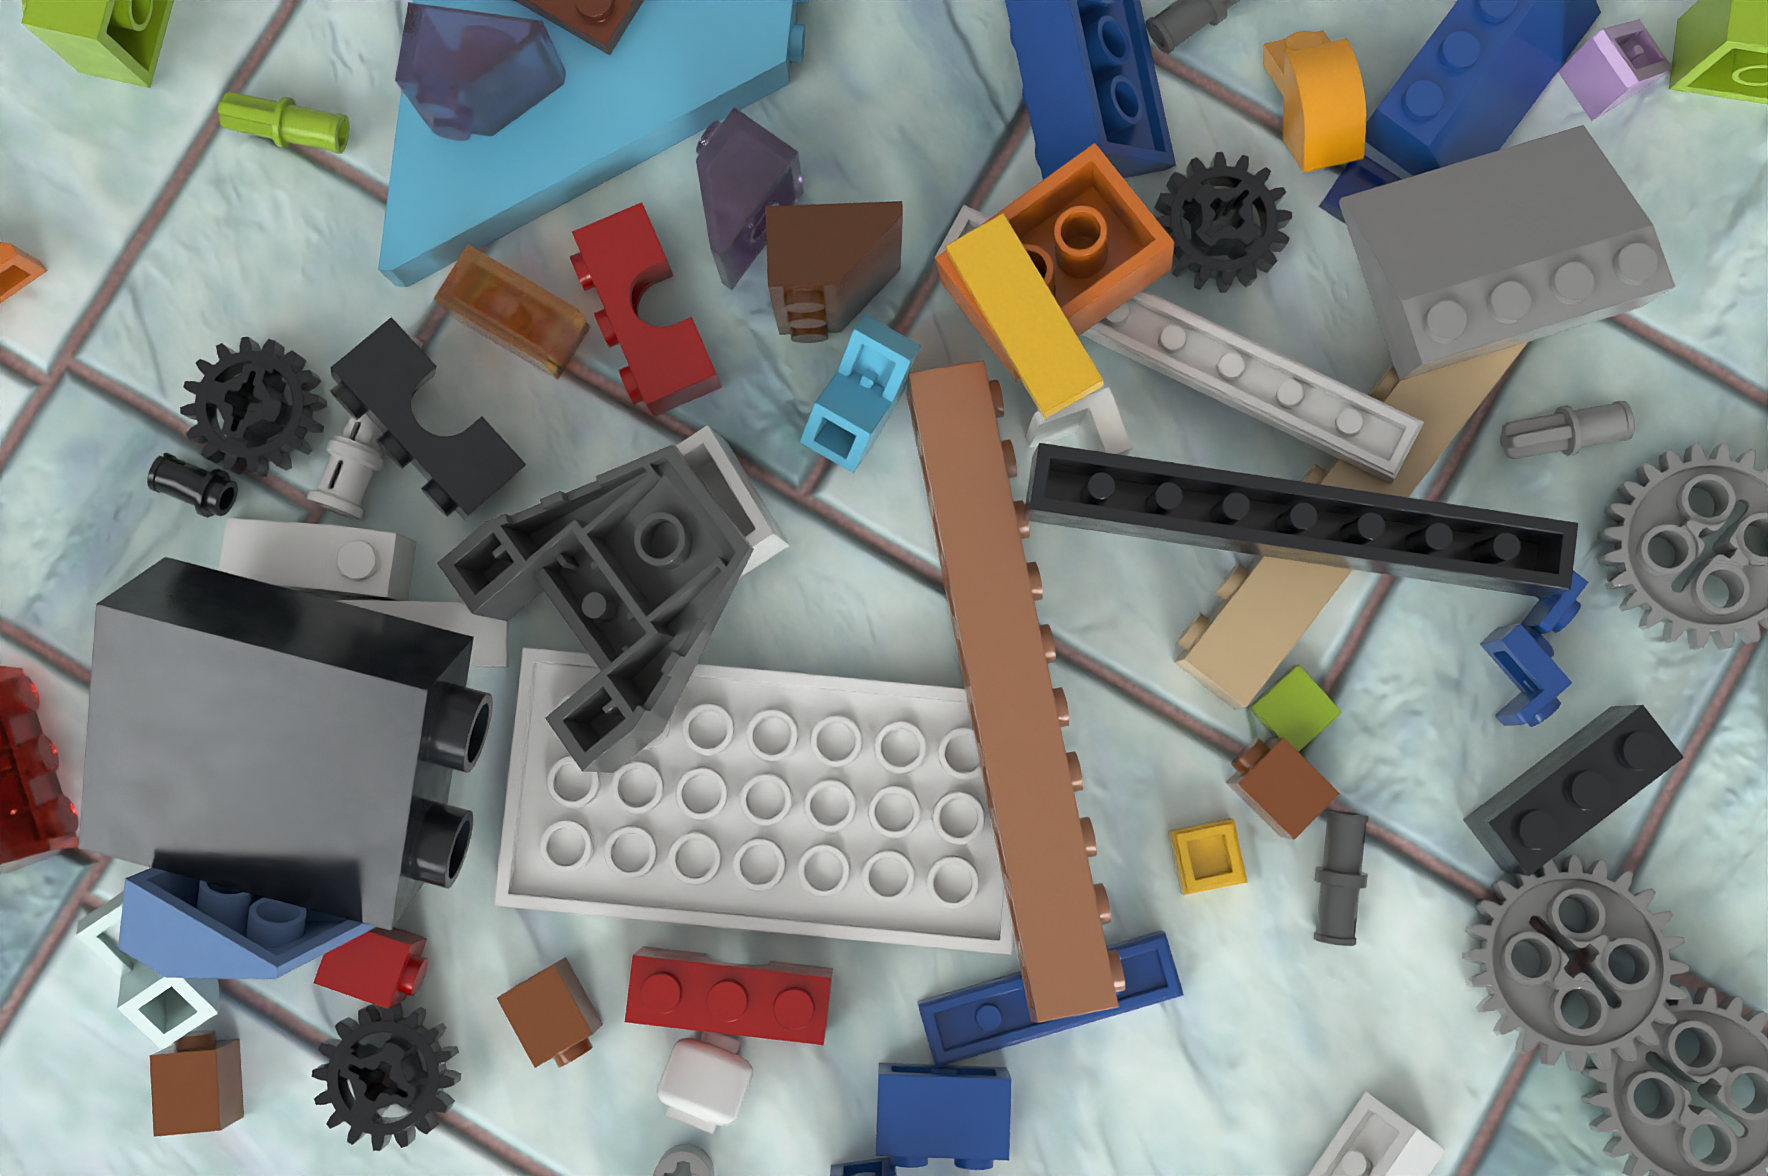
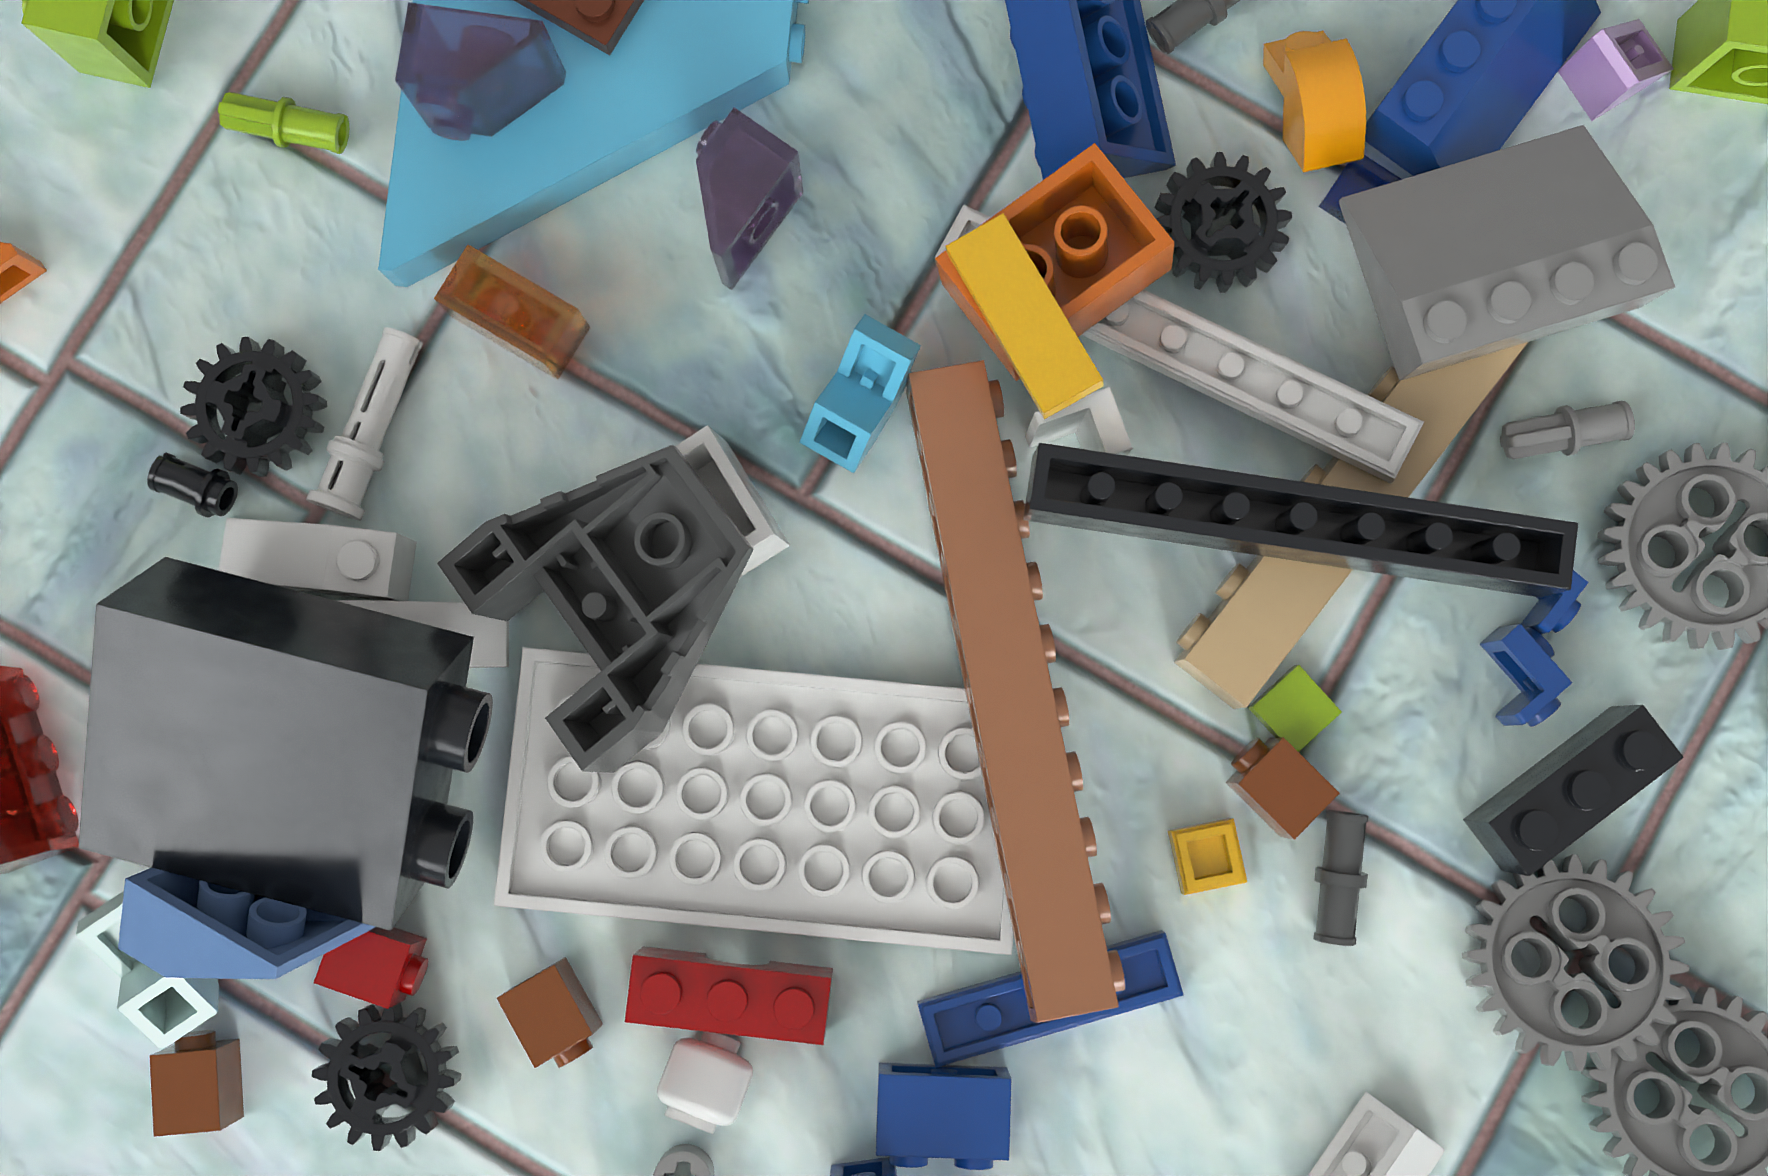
(380, 382): black arch -> none
(622, 262): red arch -> none
(829, 263): reddish brown slope -> none

